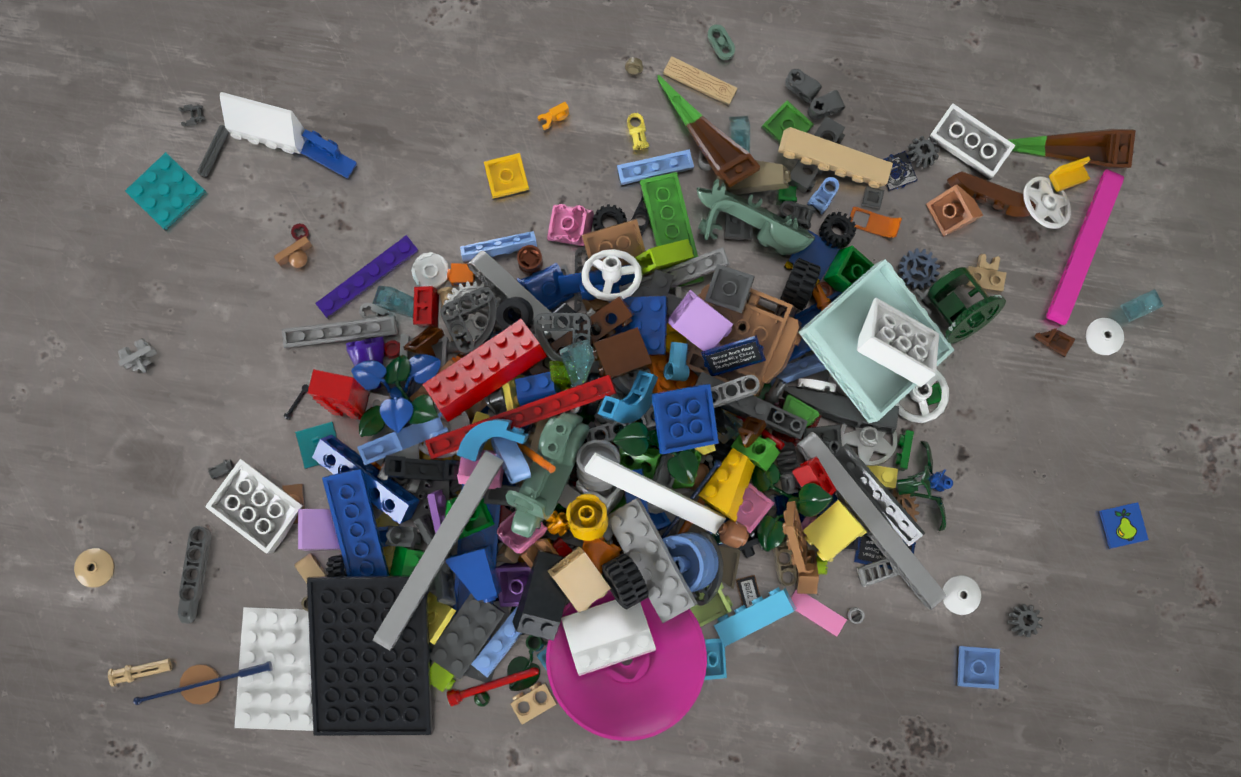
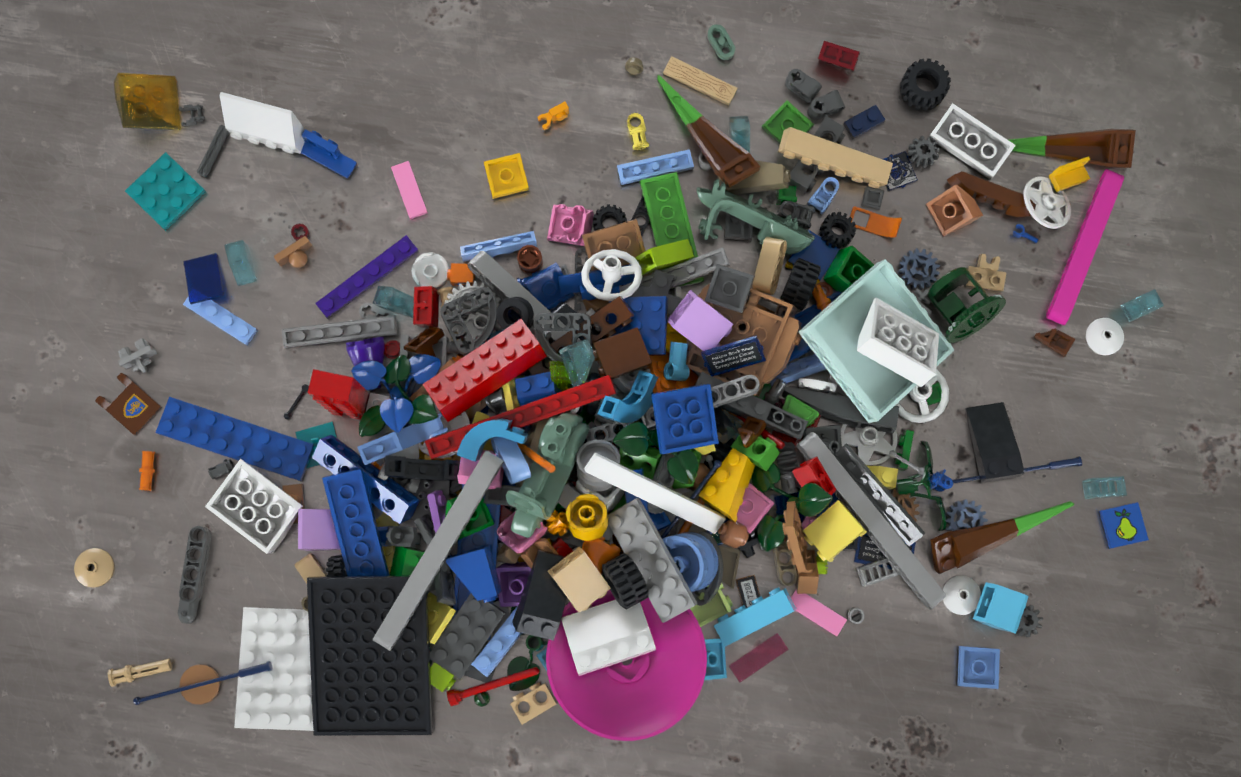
(132, 407): none -> reddish brown flag
(147, 101): none -> clear yellow slope
(147, 470): none -> orange pin
(203, 278): none -> clear blue piece
(223, 319): none -> light blue plate
(235, 438): none -> blue plate
(240, 262): none -> clear light blue slope
(409, 190): none -> bright pink tile
(758, 657): none -> clear pink tile
(769, 265): none -> tan beam
(839, 55): none -> dark red hinge
(864, 121): none -> dark blue plate
(893, 454): none -> light grey hinge
(930, 71): none -> black tyre
(962, 513): none -> sand blue gear
(965, 545): none -> reddish brown plate
(994, 443): none -> black slope
(1000, 607): none -> medium azure slope
(1023, 234): none -> blue hand
(1052, 465): none -> dark blue piece
(1092, 488): none -> clear light blue slope

